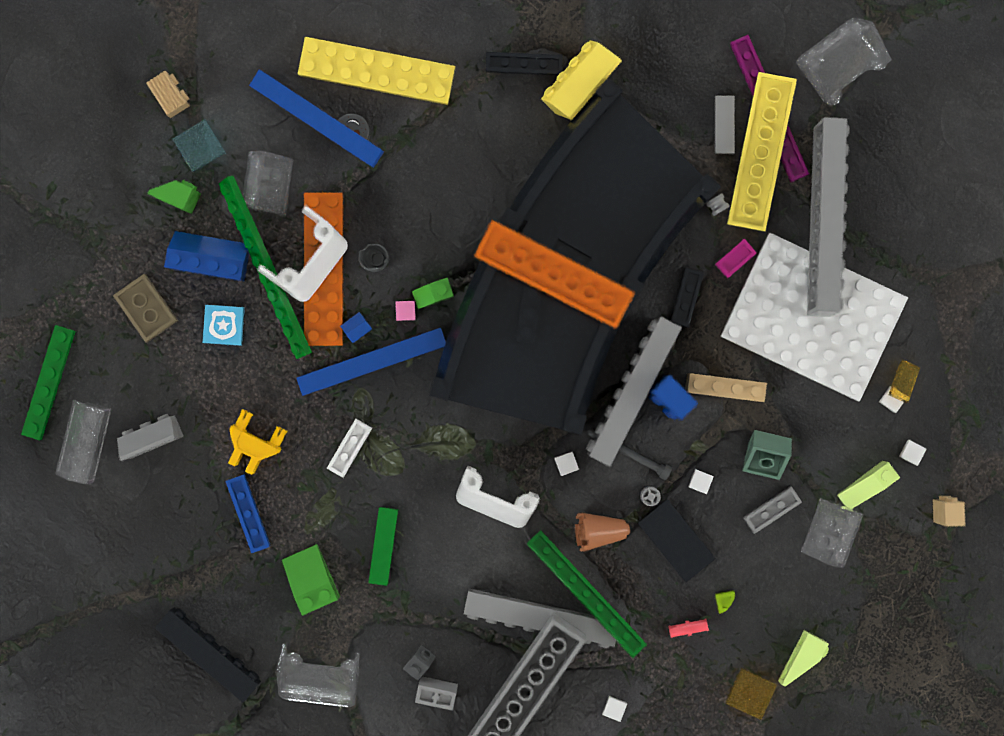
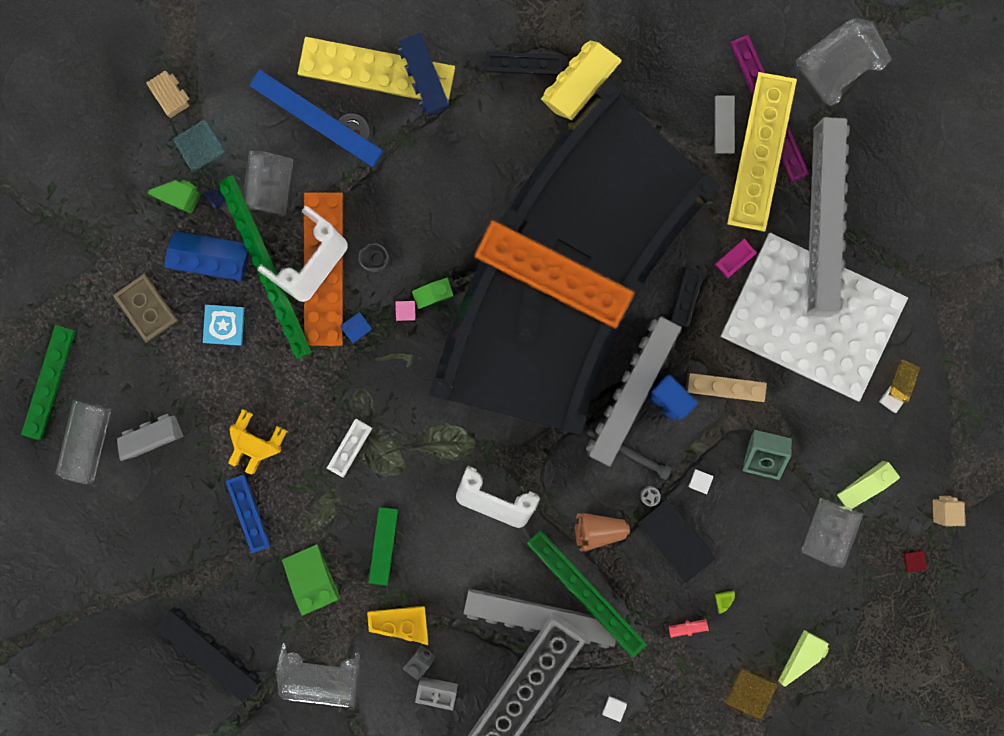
(215, 198): none -> clear blue tile
(371, 361): blue tile -> none
(401, 623): none -> yellow wing
(424, 74): none -> dark blue brick
(566, 463): white tile -> none
(717, 204): light grey wheel -> none
(772, 509): light grey tile -> none
(912, 452): white tile -> none
(915, 561): none -> dark red tile

